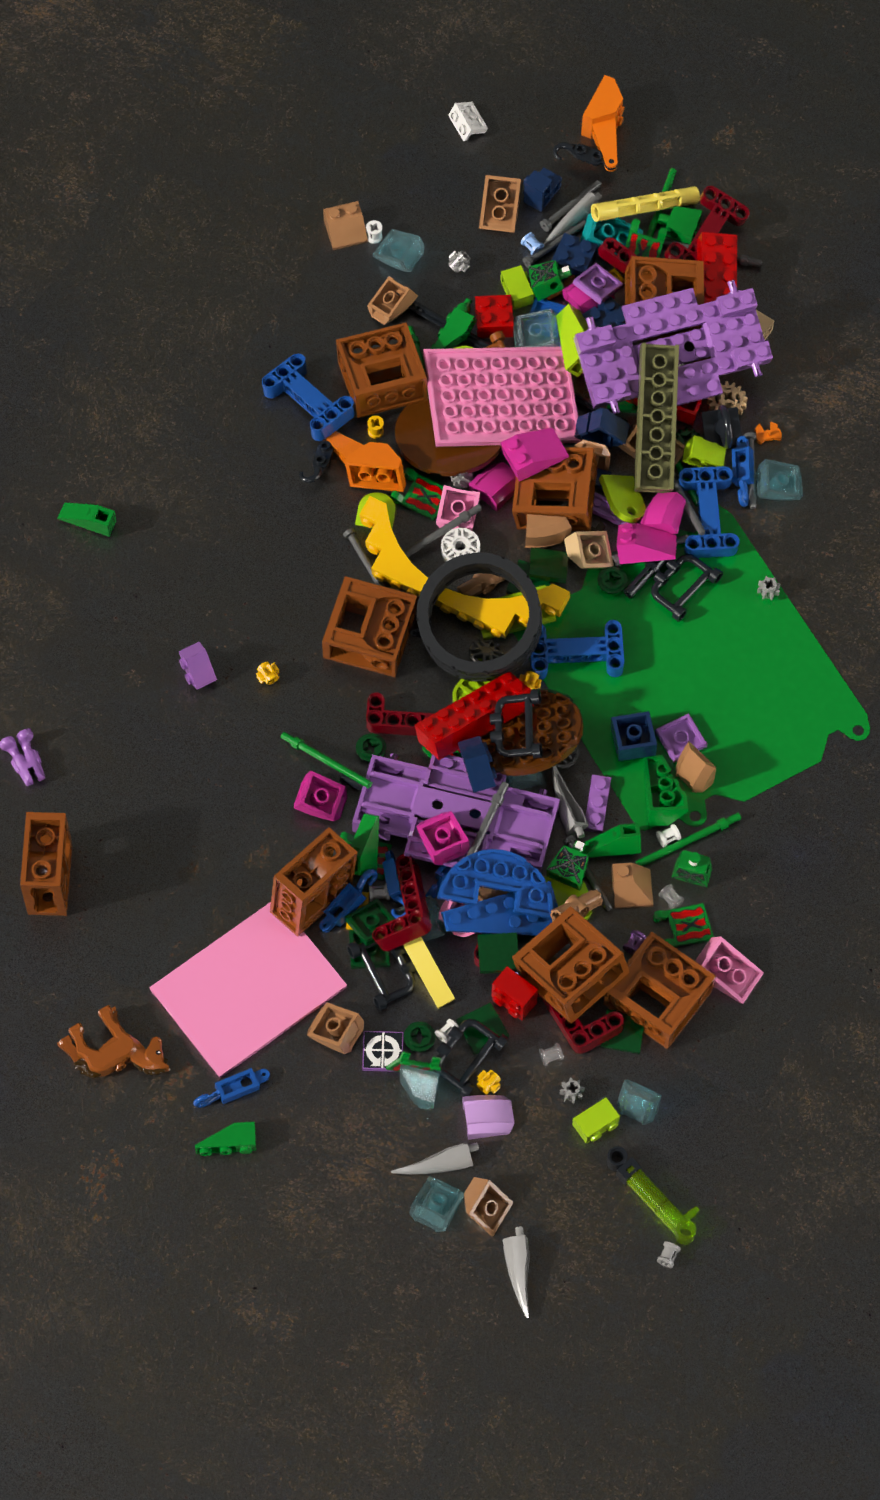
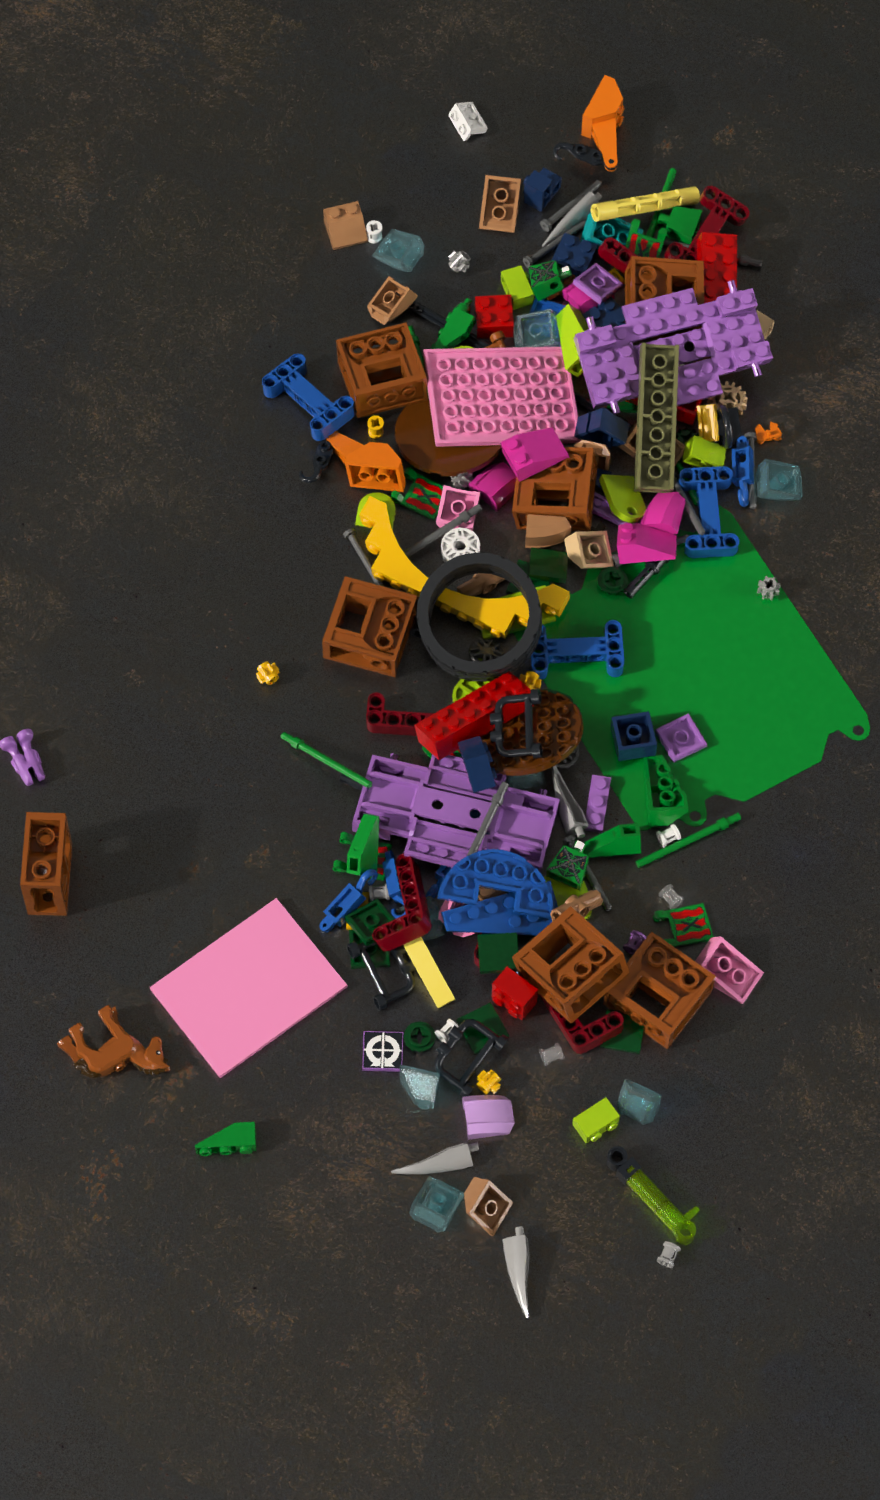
(89, 517): green slope -> none
(197, 666): medium lavender brick -> none
(231, 1088): blue piece -> none
(312, 881): dark orange piece -> none
(321, 797): dark pink slope -> none
(336, 1028): medium nougat slope -> none
(375, 741): dark green gear -> none
(404, 1060): green flag -> none
(443, 838): dark pink slope -> none
(531, 243): light blue bush -> none
(576, 1087): light grey gear -> none
(631, 886): medium nougat slope -> none
(672, 568): black bar -> none
(693, 868): green torso -> none
(695, 769): medium nougat slope -> none
(708, 422): none -> yellow tile

